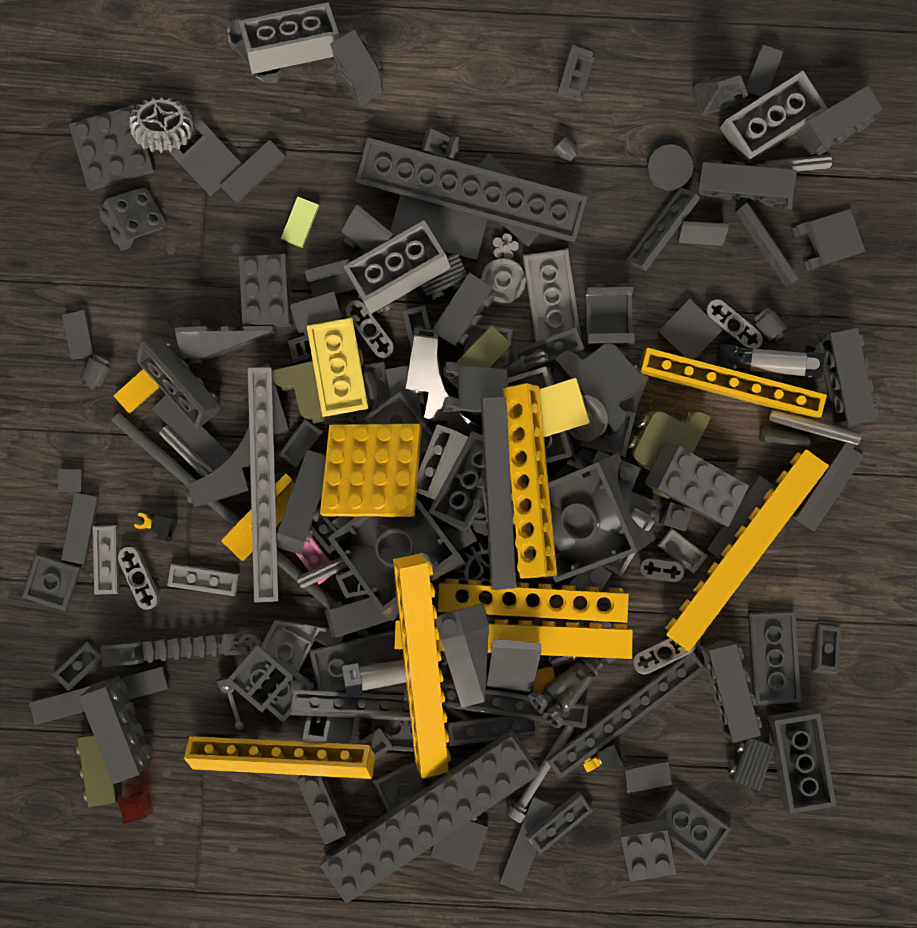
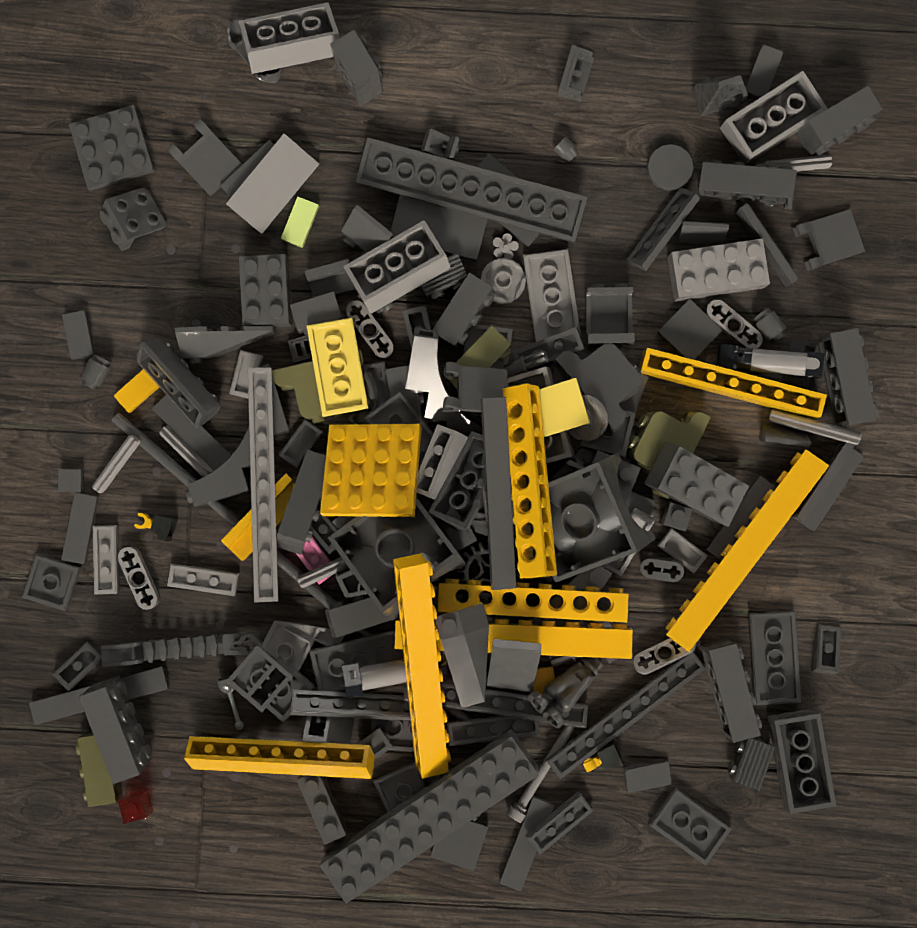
(116, 463): none -> light grey axle
(161, 124): light grey gear -> none
(240, 379): none -> light grey tile
(272, 183): none -> light grey tile
(648, 850): dark grey brick -> none
(718, 270): none -> light grey brick

